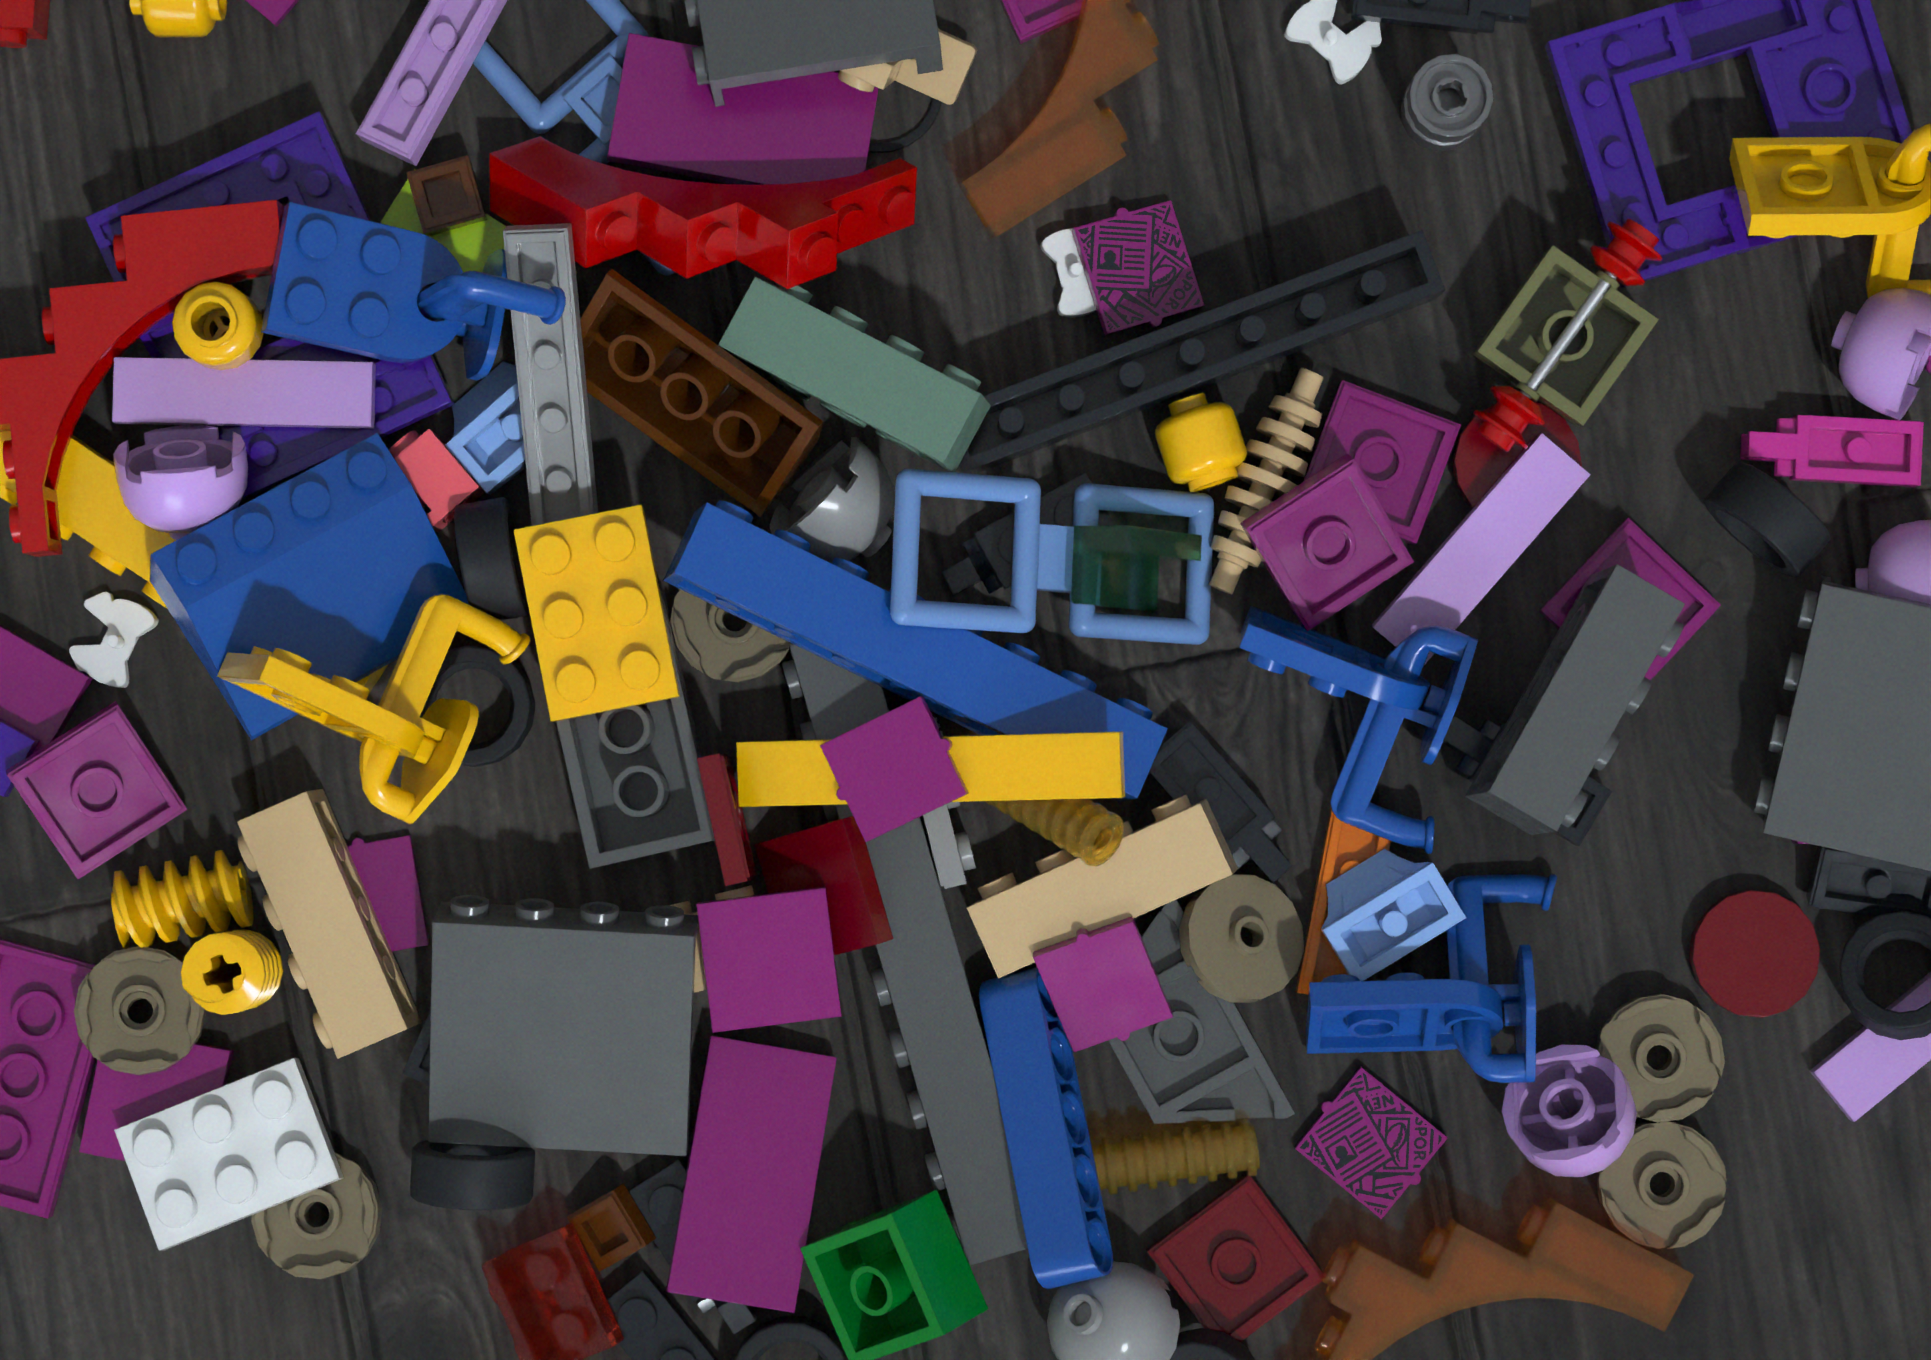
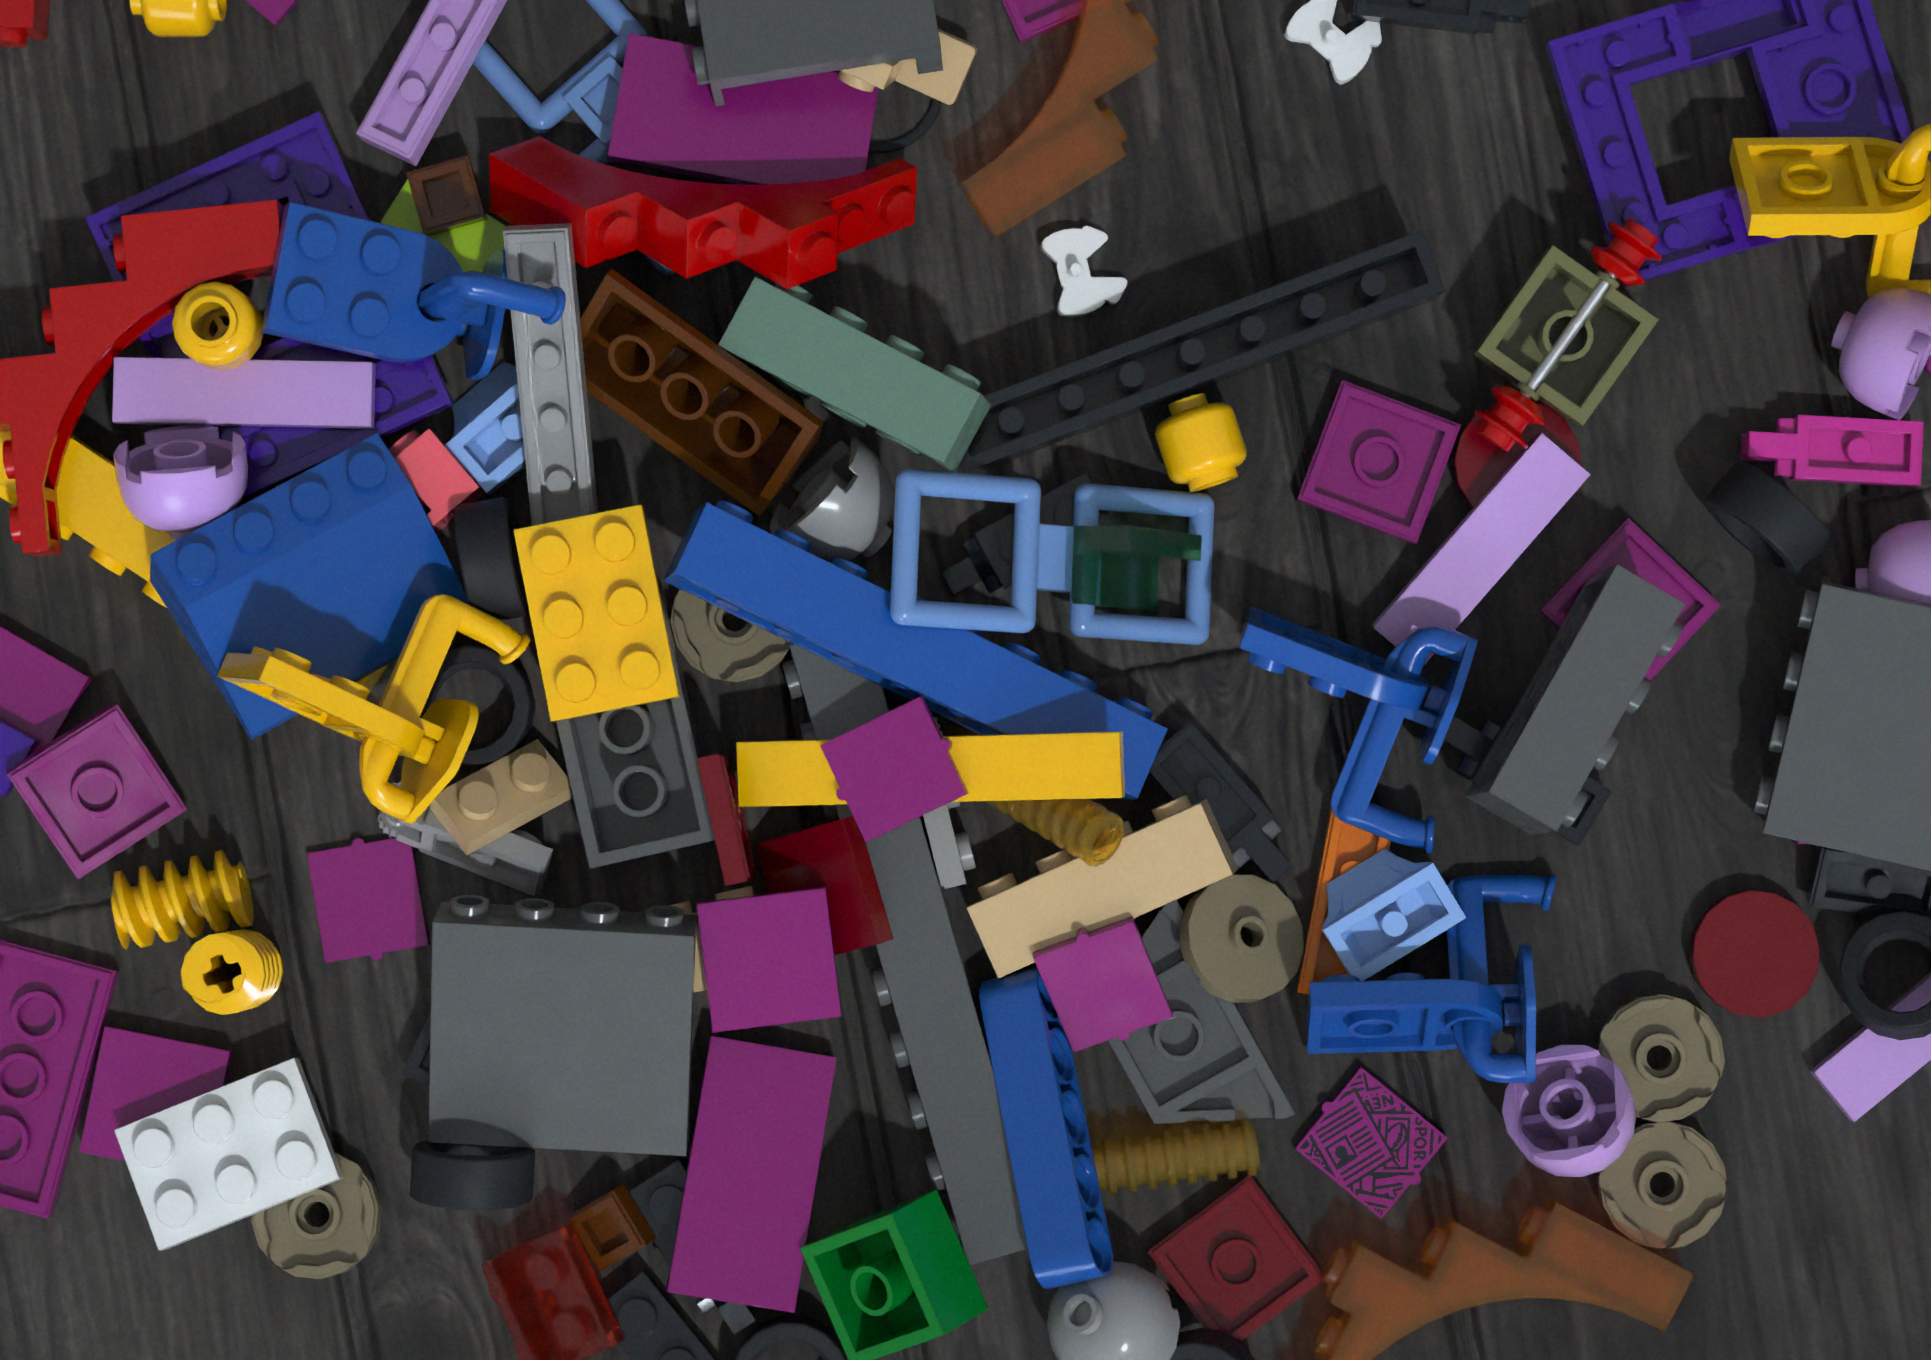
(105, 1006): dark tan plate -> none
(125, 625): white piece -> none
(327, 922): tan brick -> none
(502, 797): none -> tan plate
(512, 860): none -> light grey hinge
(1137, 267): magenta piece -> none
(1267, 479): tan piece -> none
(1327, 542): magenta tile -> none
(1446, 102): flat silver wheel -> none

